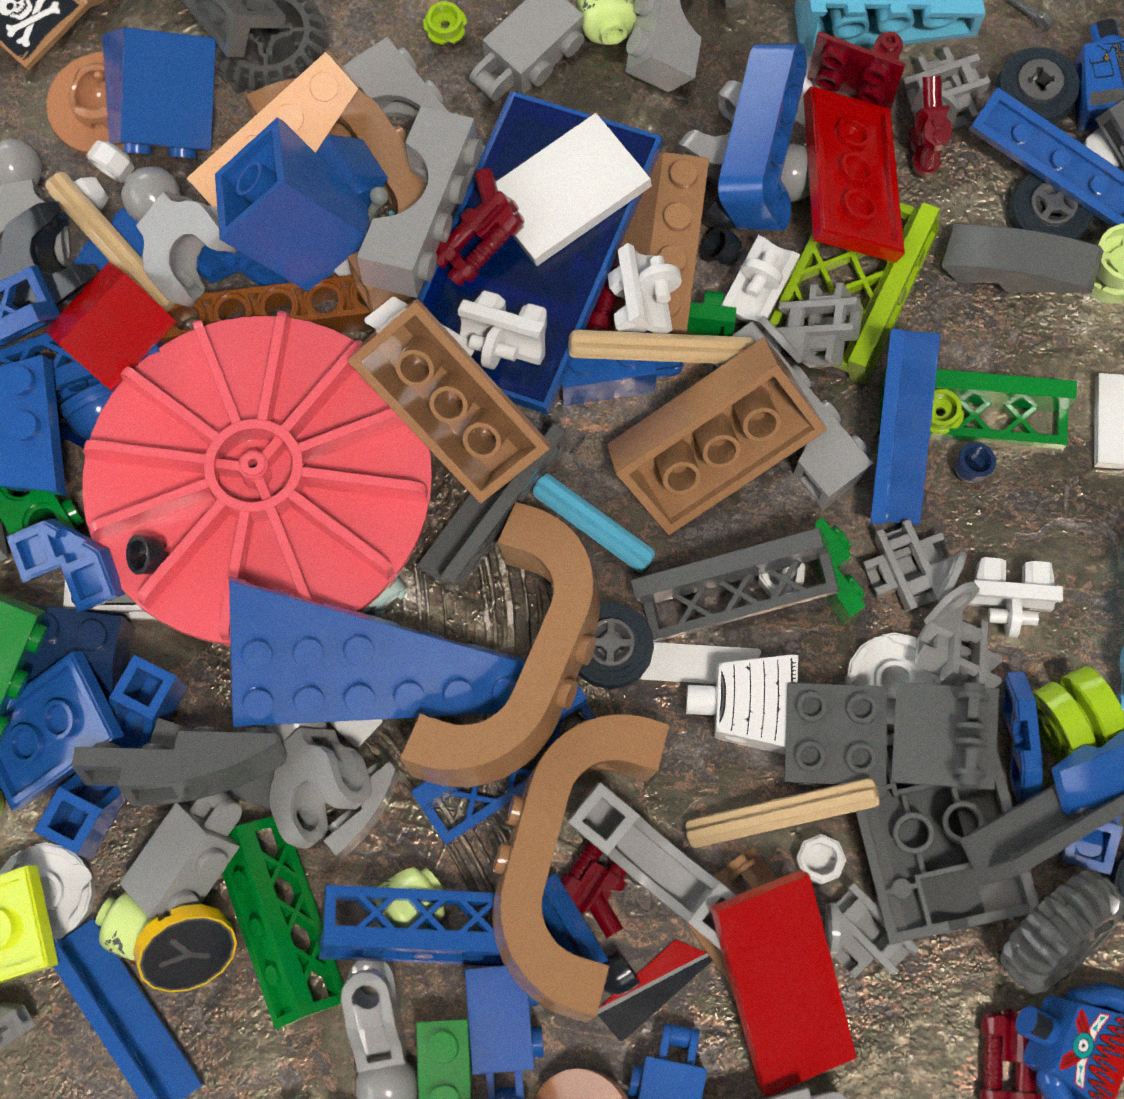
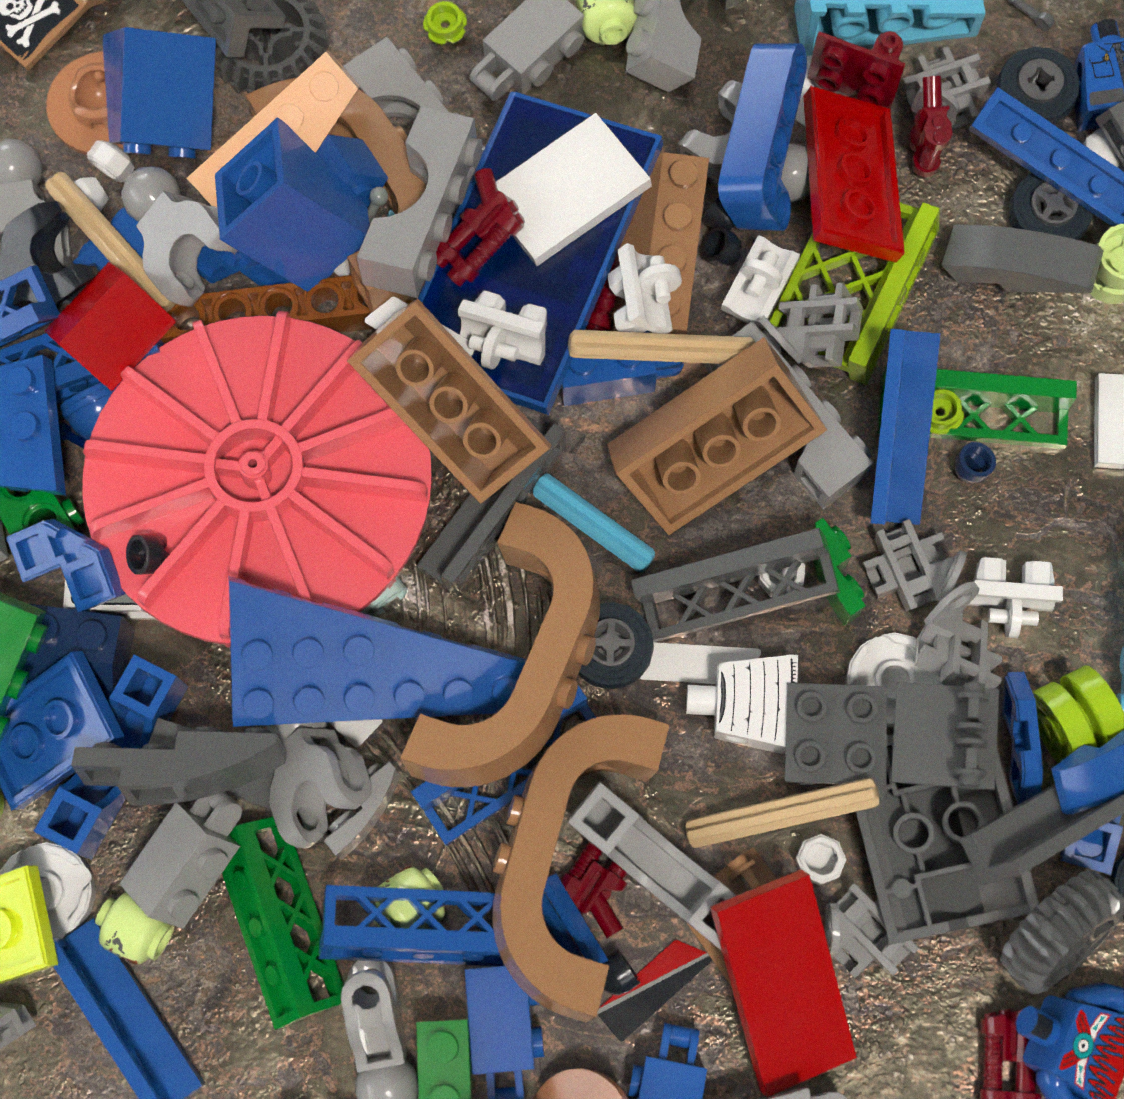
(185, 948): black tile -> none
(711, 316): green tile -> none

